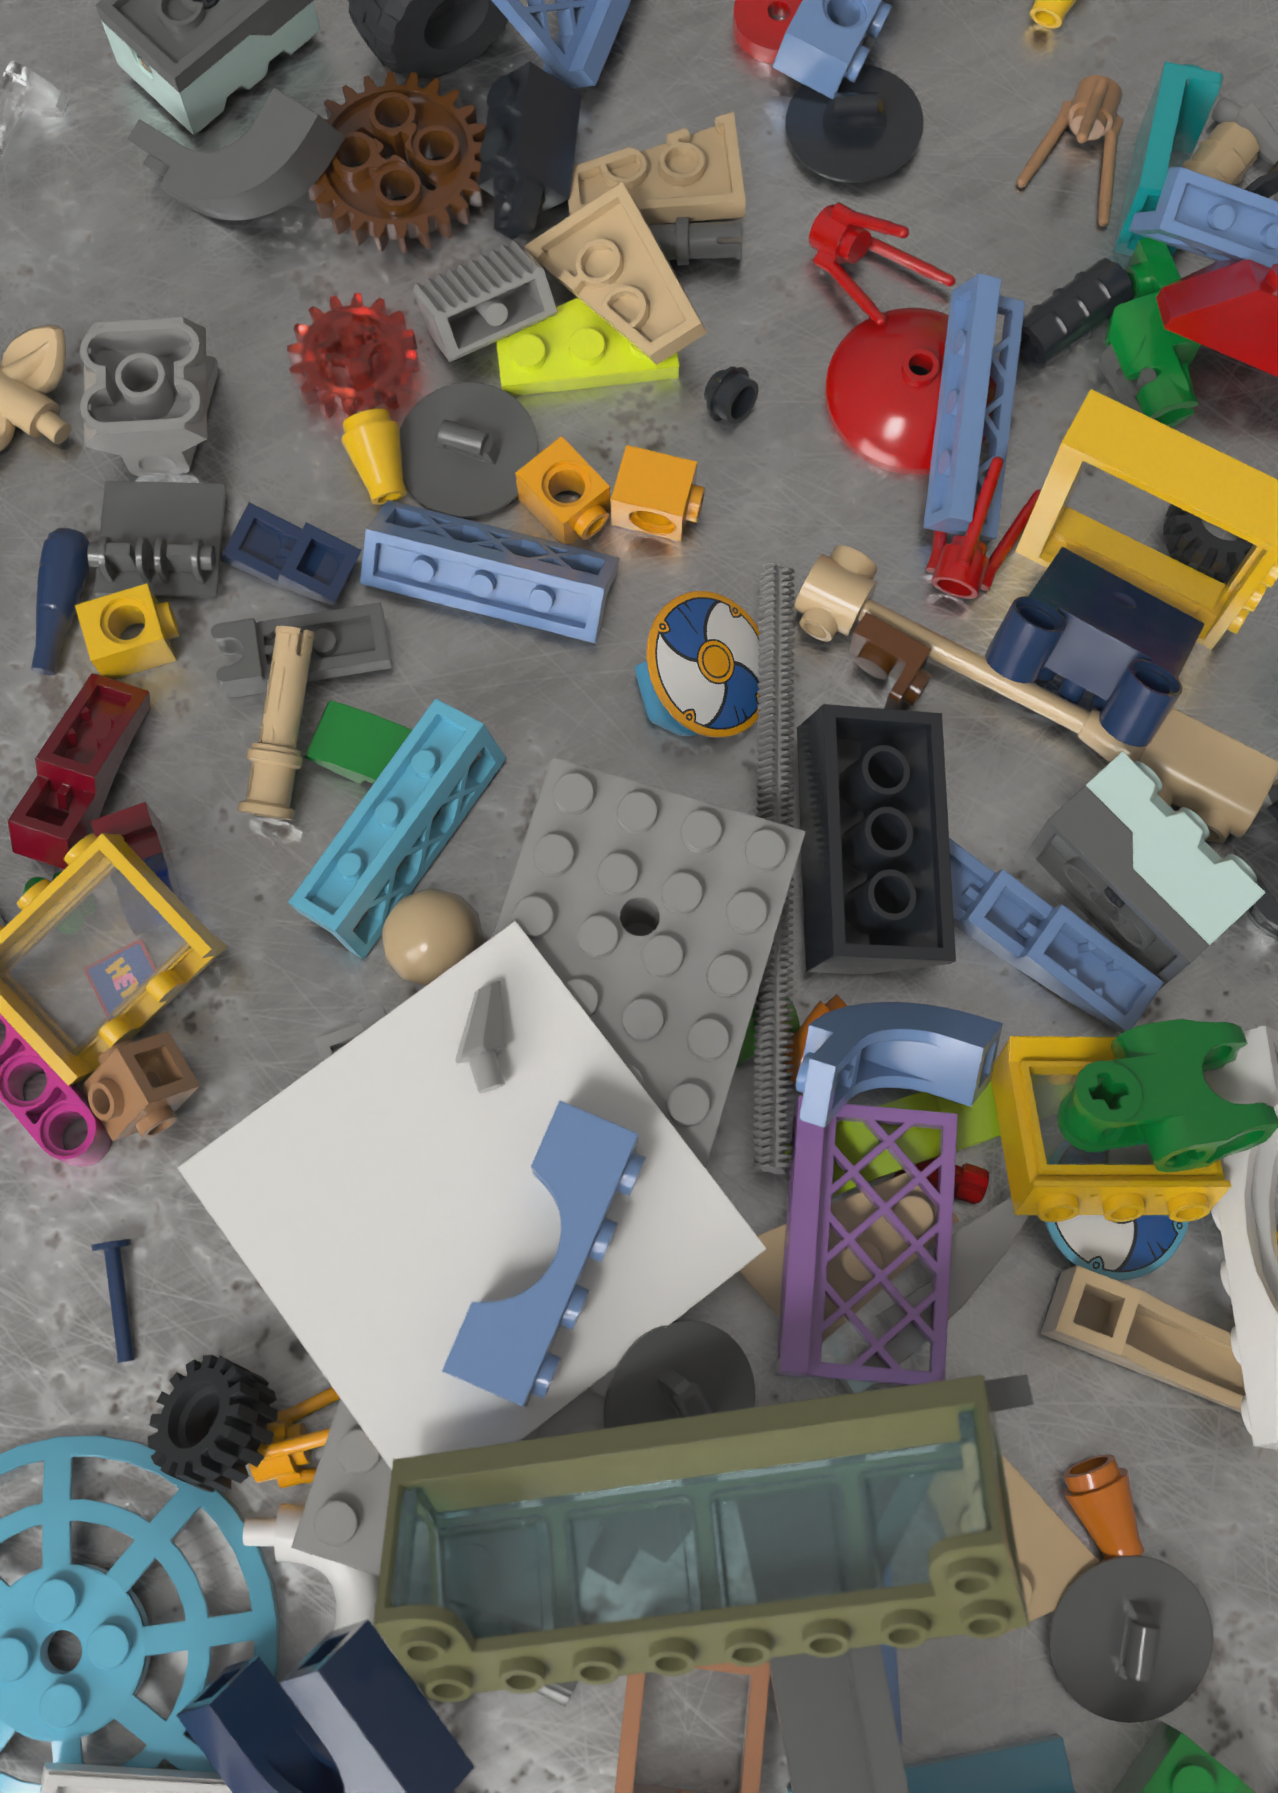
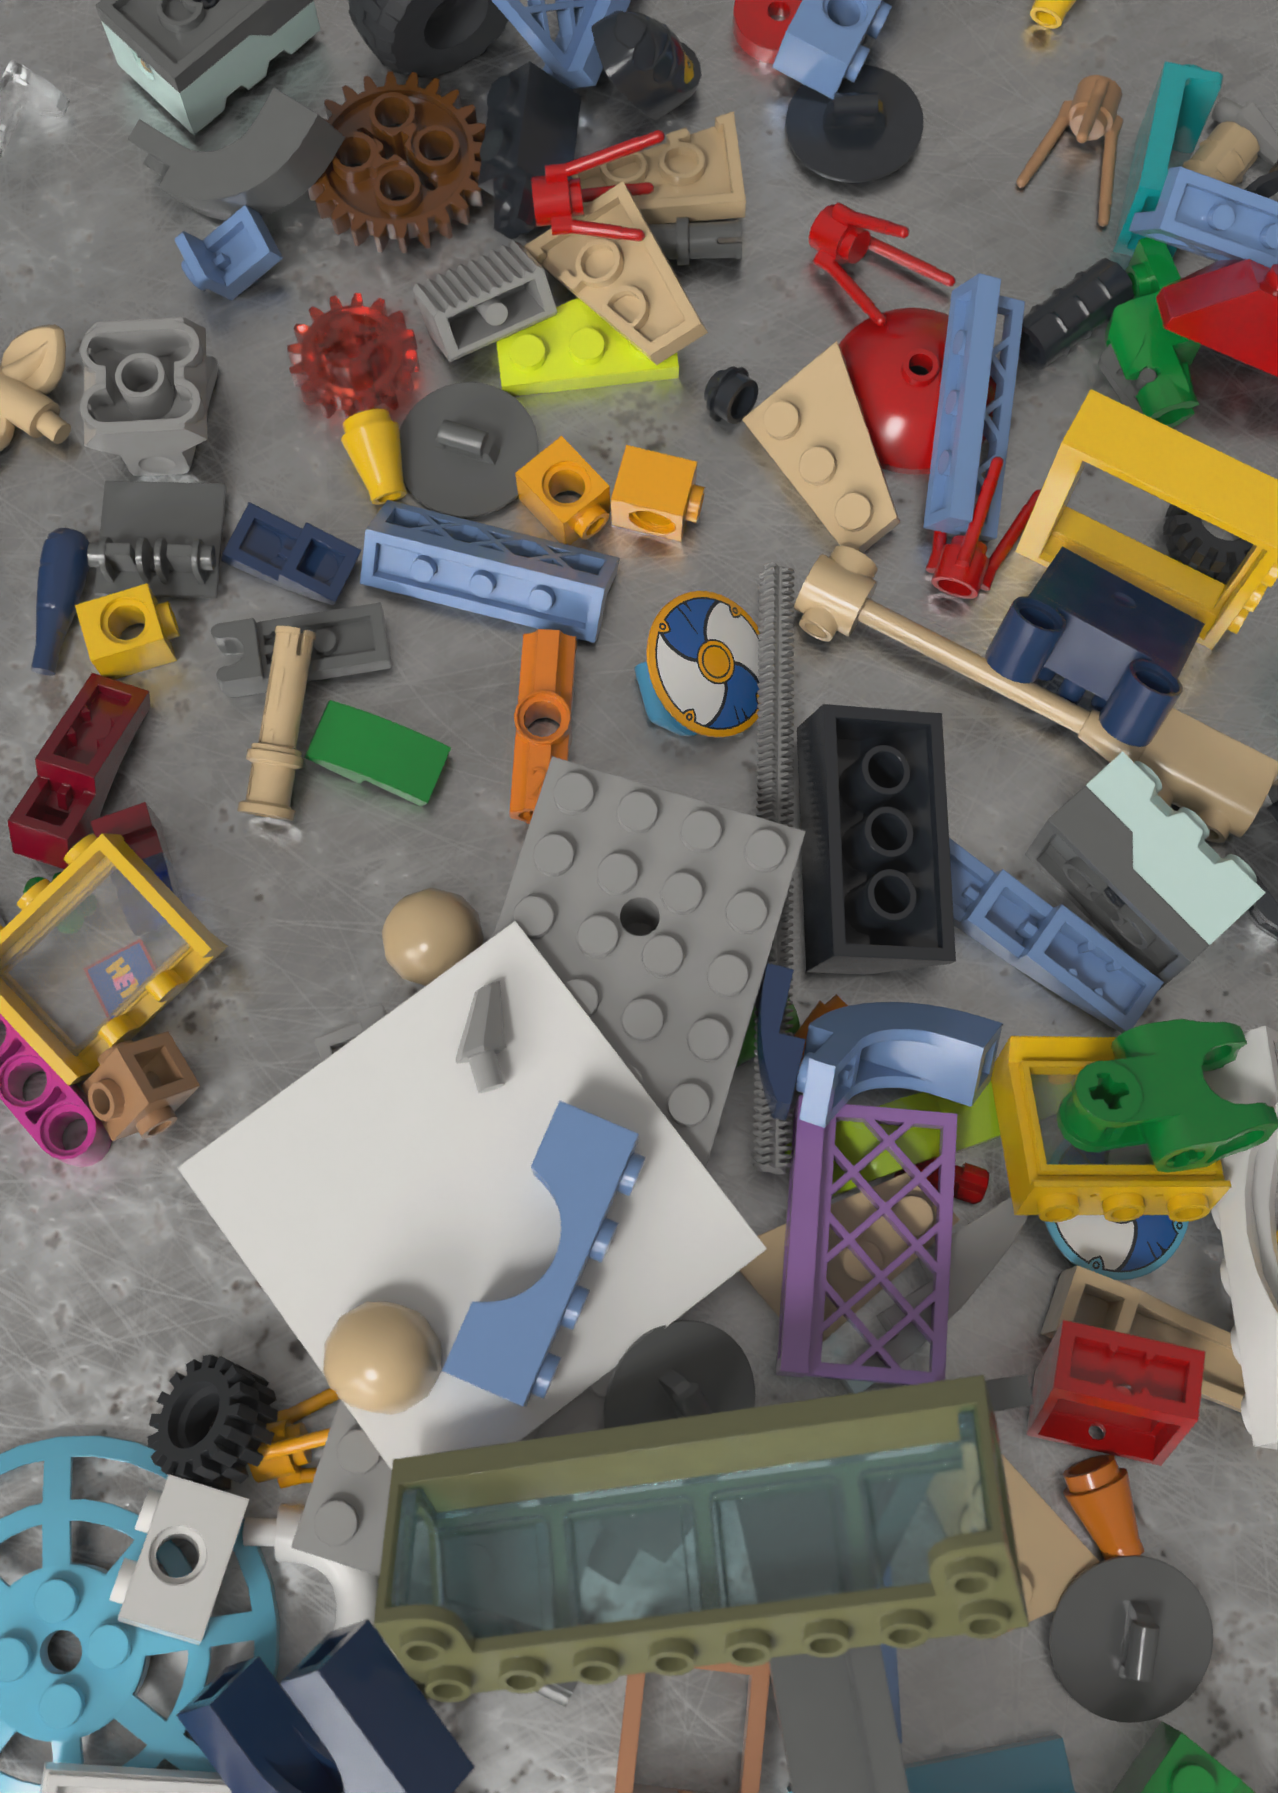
(118, 1297): dark blue pin -> none
(184, 1604): none -> white brick
(230, 255): none -> medium blue bracket
(382, 1357): none -> tan hair
(397, 824): medium azure fence -> none
(544, 692): none -> orange piece
(561, 199): none -> red plant
(646, 62): none -> black piece
(776, 1052): none -> dark blue slope
(826, 452): none -> tan wing
(888, 652): reddish brown bracket -> none
(1128, 1385): none -> red window

